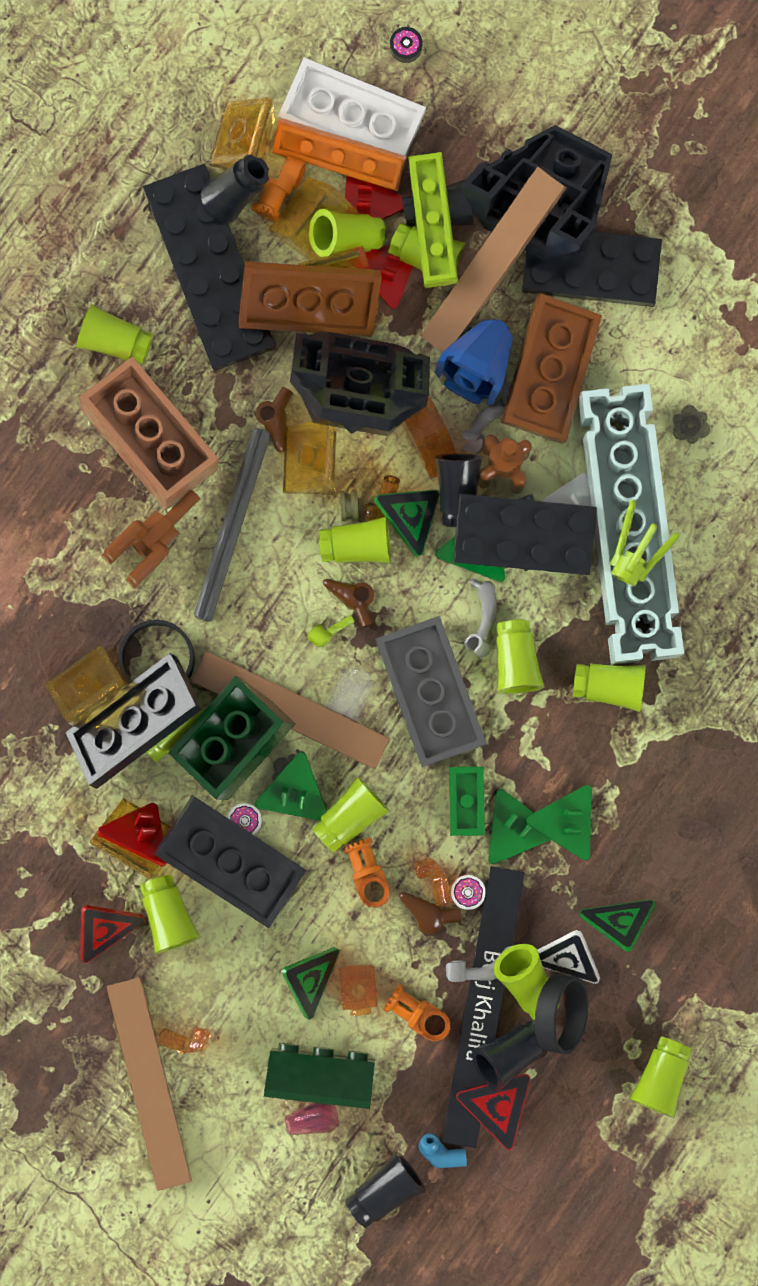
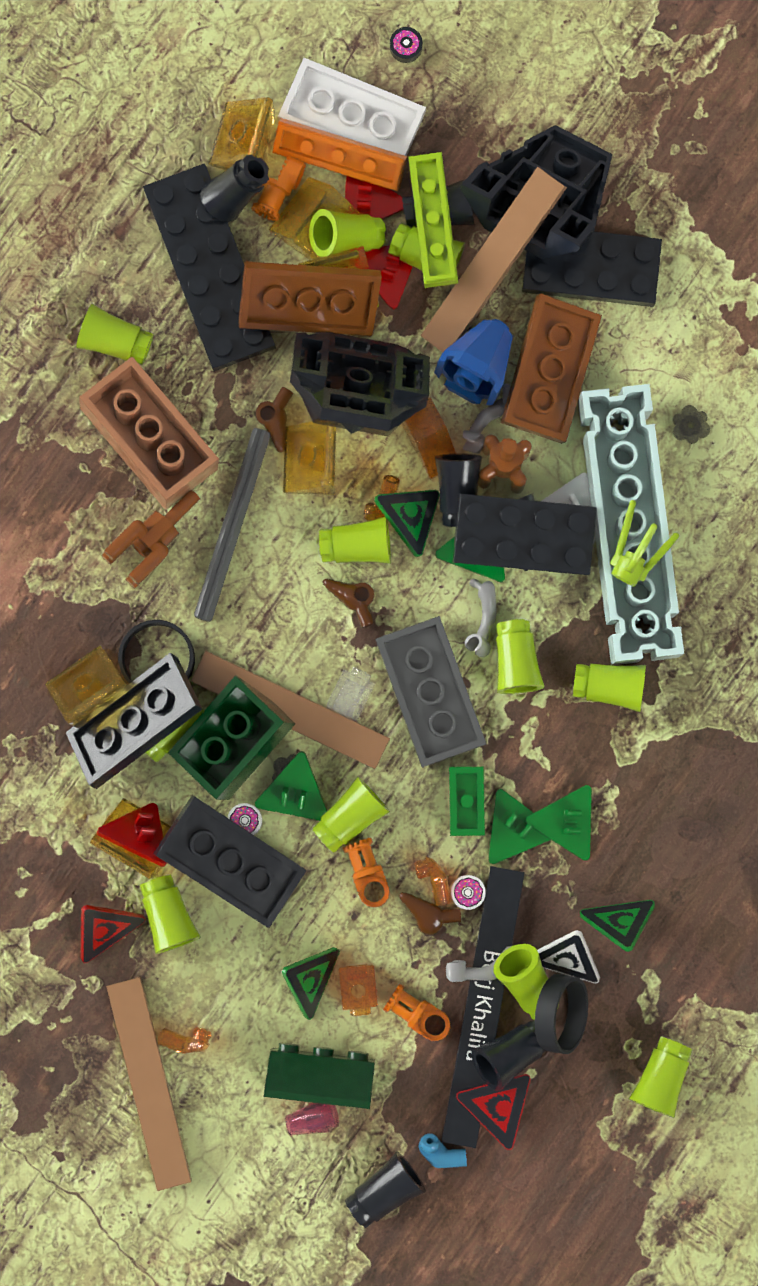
(320, 636): lime hand -> none
(349, 505): olive bush -> none

